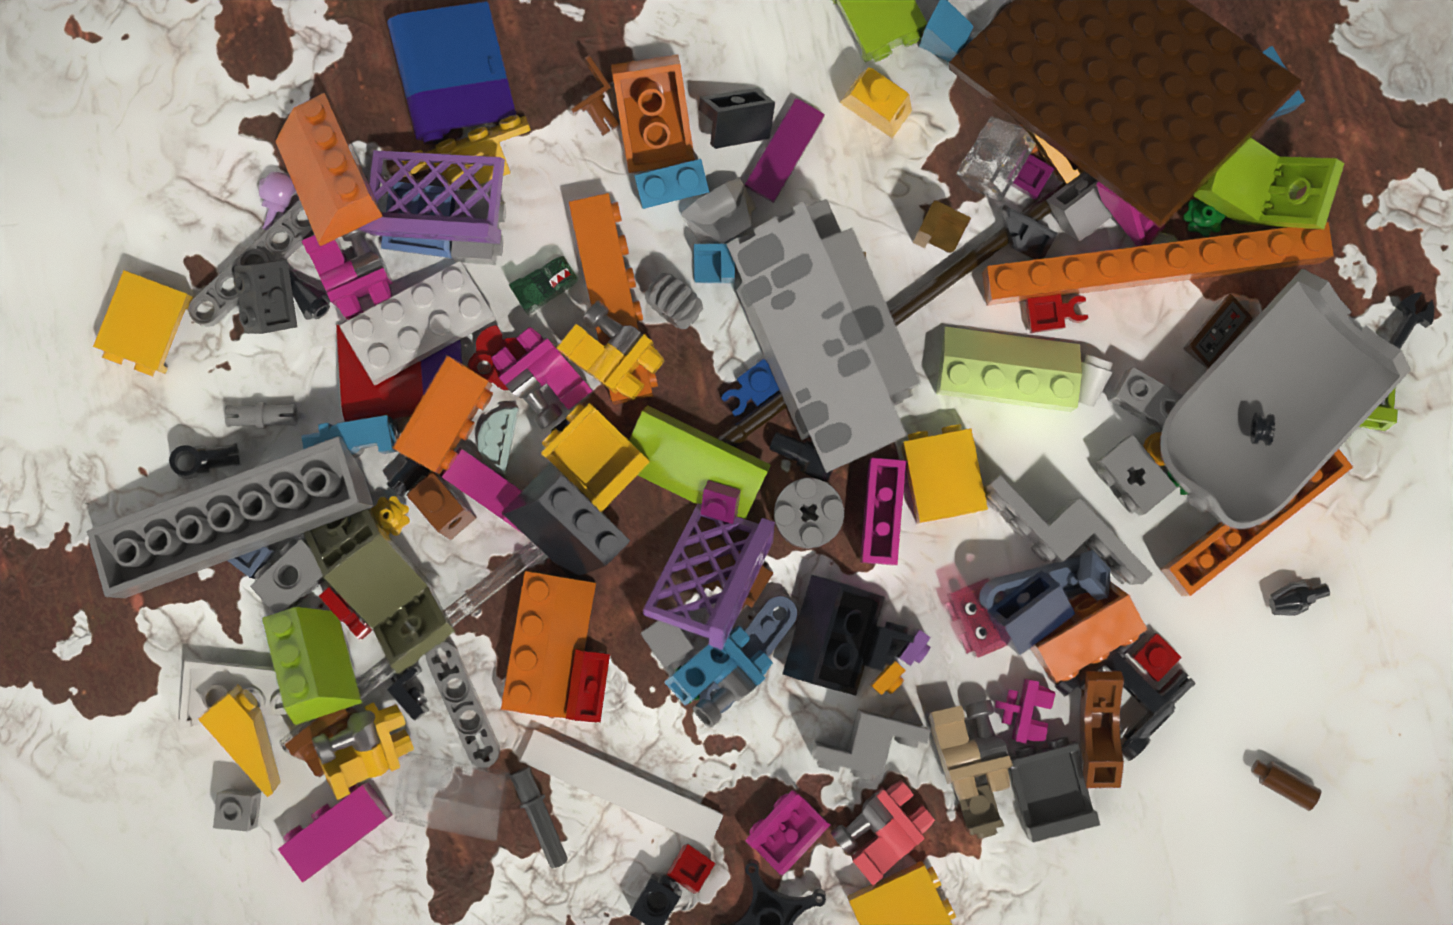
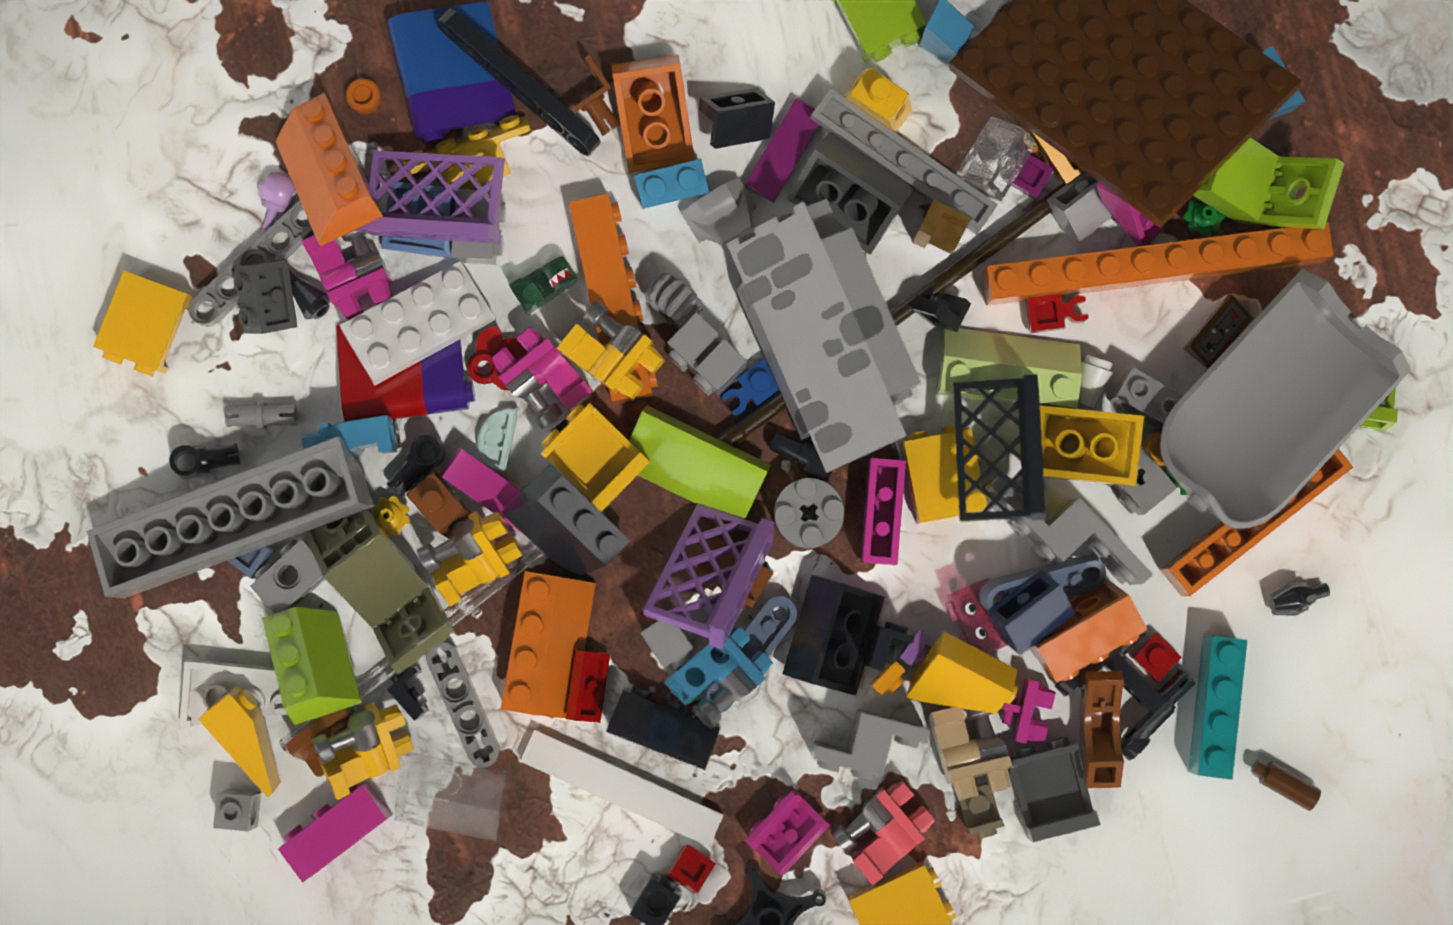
(345, 613): red plate -> none
(363, 96): none -> orange tile
(444, 416): orange slope -> none
(470, 556): none -> yellow hips
(518, 82): none -> black beam
(532, 801): dark grey axle -> none
(662, 727): none -> black slope
(712, 362): none -> light grey piece
(713, 264): dark azure panel -> none
(720, 502): magenta plate -> none
(856, 187): none -> dark grey slope
(901, 158): none -> light grey plate
(942, 312): none -> black bracket
(962, 677): none -> yellow slope
(1027, 235): black tile -> none
(1030, 448): none -> black fence
(1091, 445): none -> yellow slope
(1094, 575): sand blue plate -> none
(1217, 707): none -> teal brick
(1261, 429): black bush -> none
(1410, 319): black bar -> none

